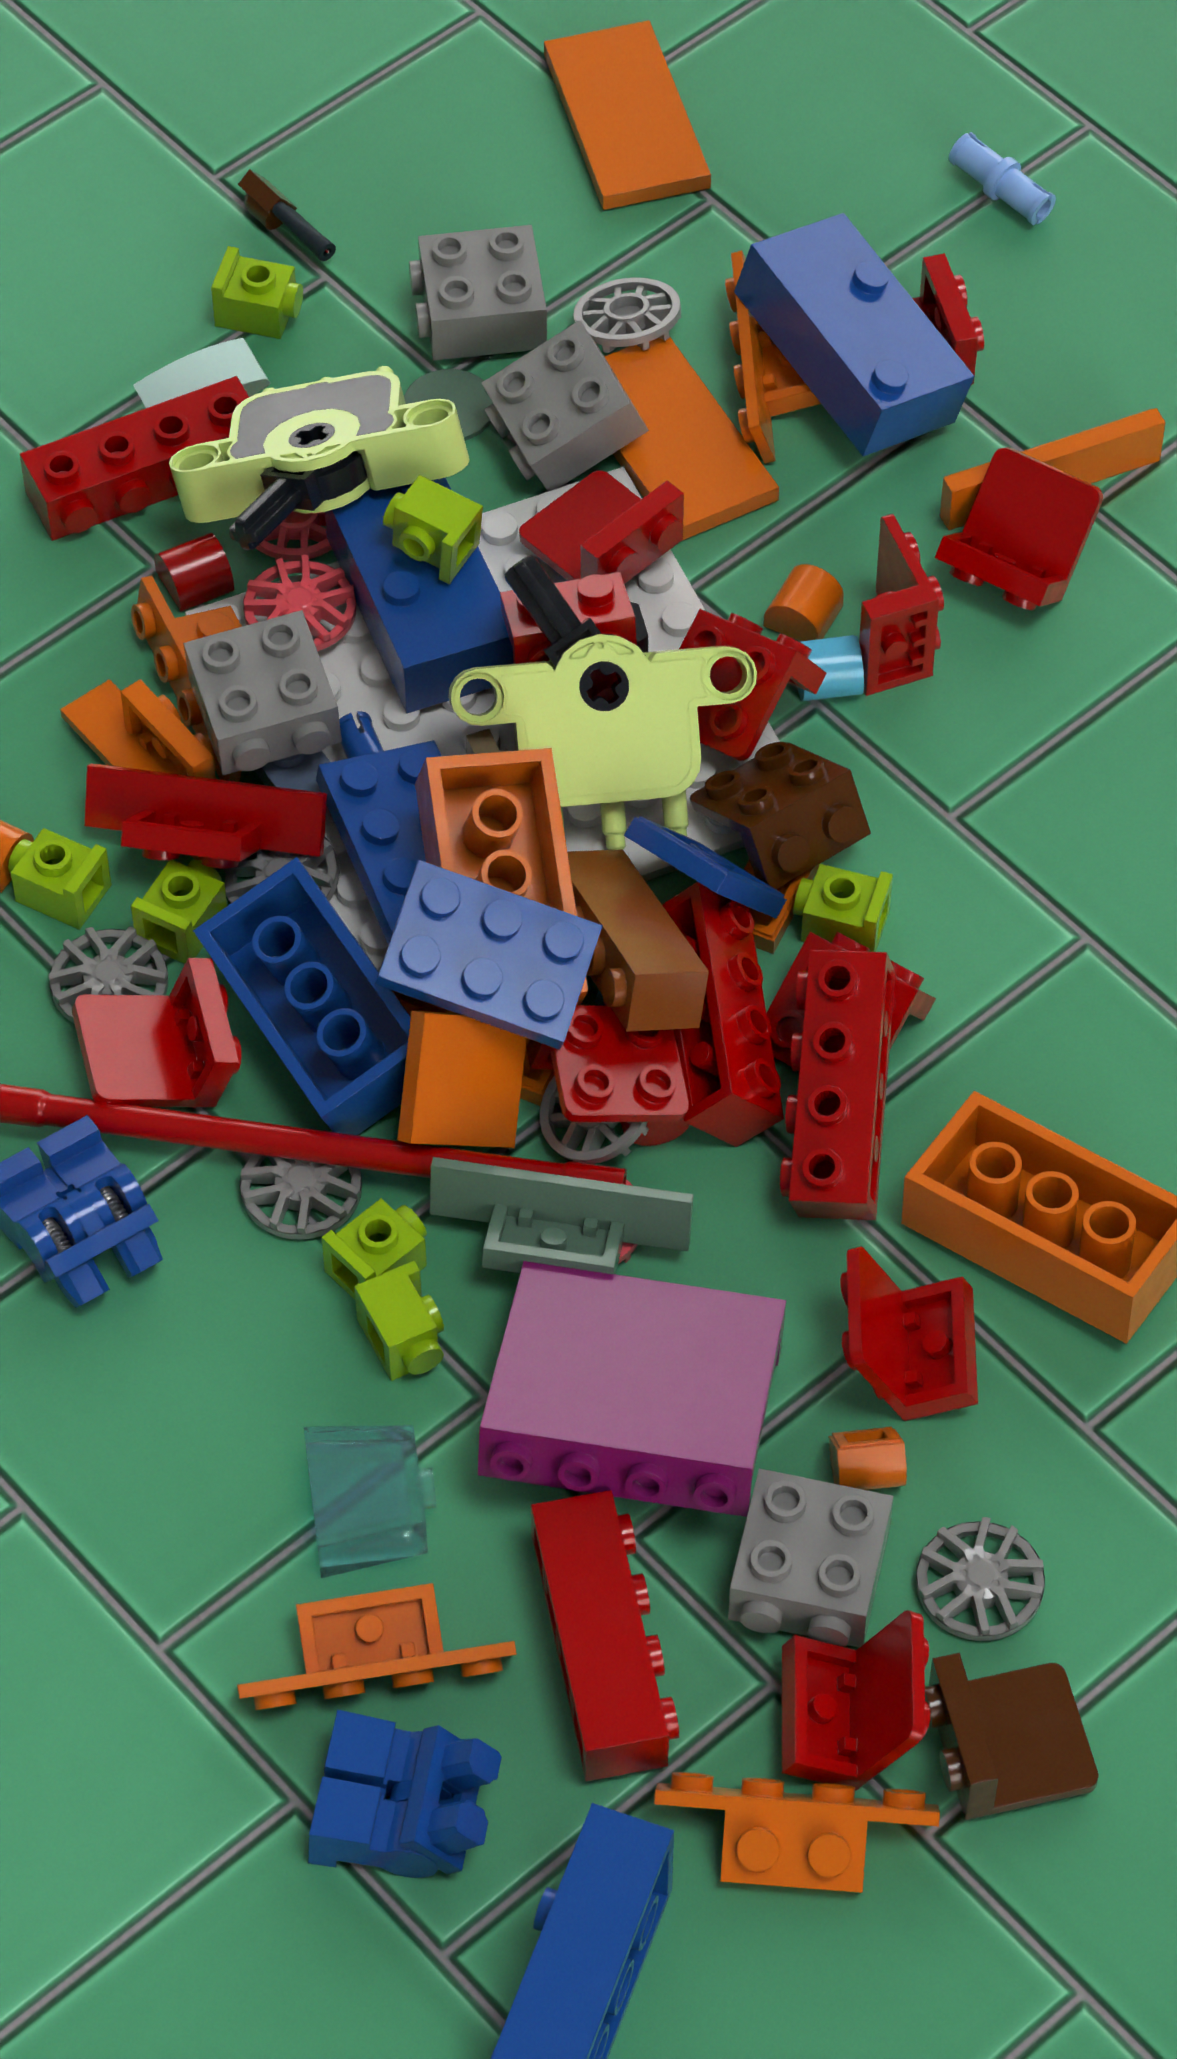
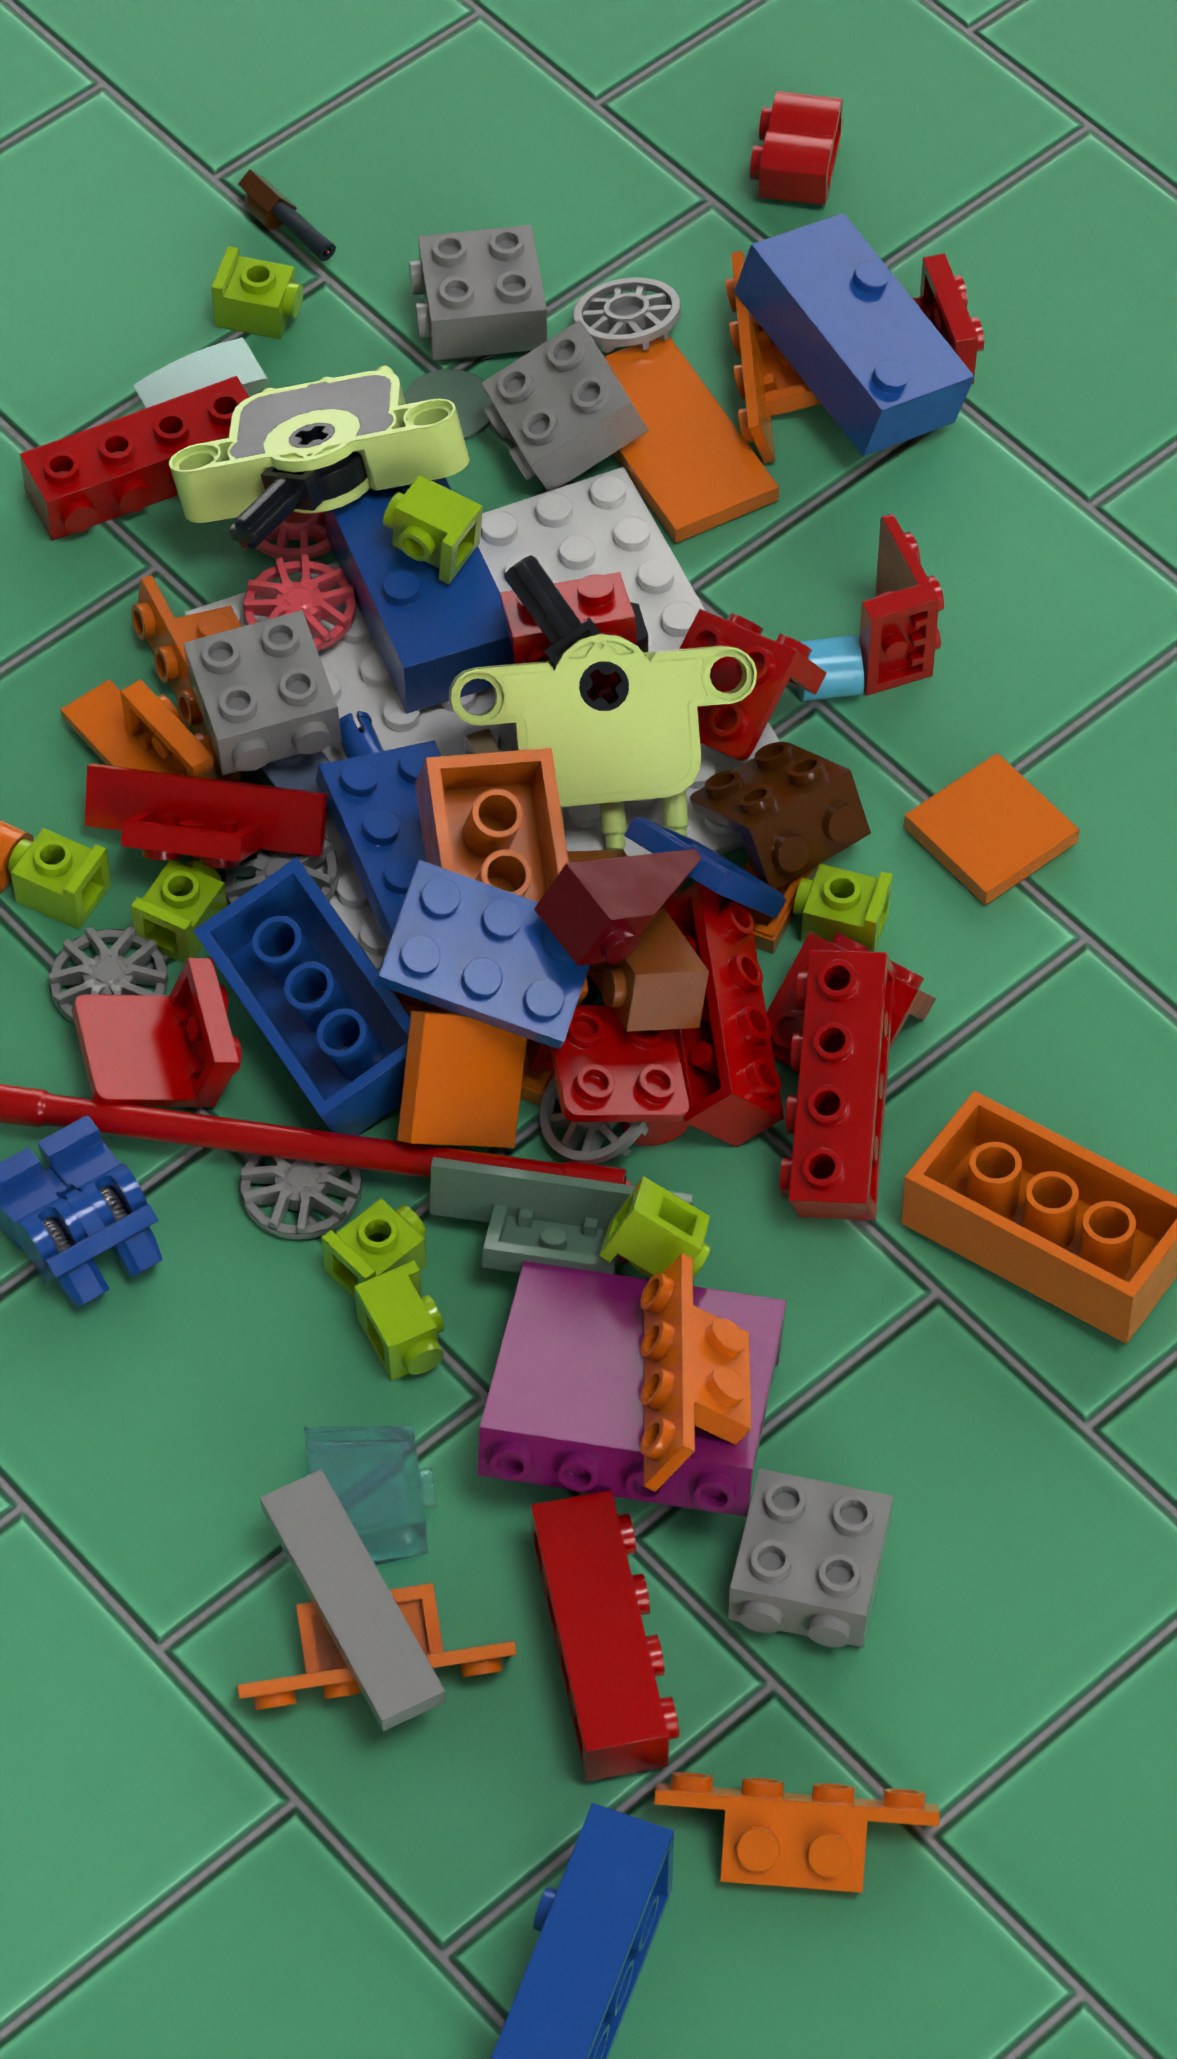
(195, 571): red brick -> none
(353, 1600): none -> light grey tile
(431, 1802): blue hips -> none
(605, 528): red bracket -> none
(609, 903): none -> dark red slope
(627, 115): orange tile -> none
(655, 1230): none -> lime brick
(691, 1374): none -> orange bracket
(798, 147): none -> red brick
(805, 604): orange brick -> none
(852, 1708): red bracket -> none
(868, 1458): orange brick -> none
(911, 1342): red bracket -> none
(980, 1580): light grey wheel -> none
(991, 828): none -> orange tile
(1002, 178): light blue pin -> none
(1008, 1737): reddish brown bracket -> none
(1023, 530): red bracket -> none
(1086, 455): orange tile -> none

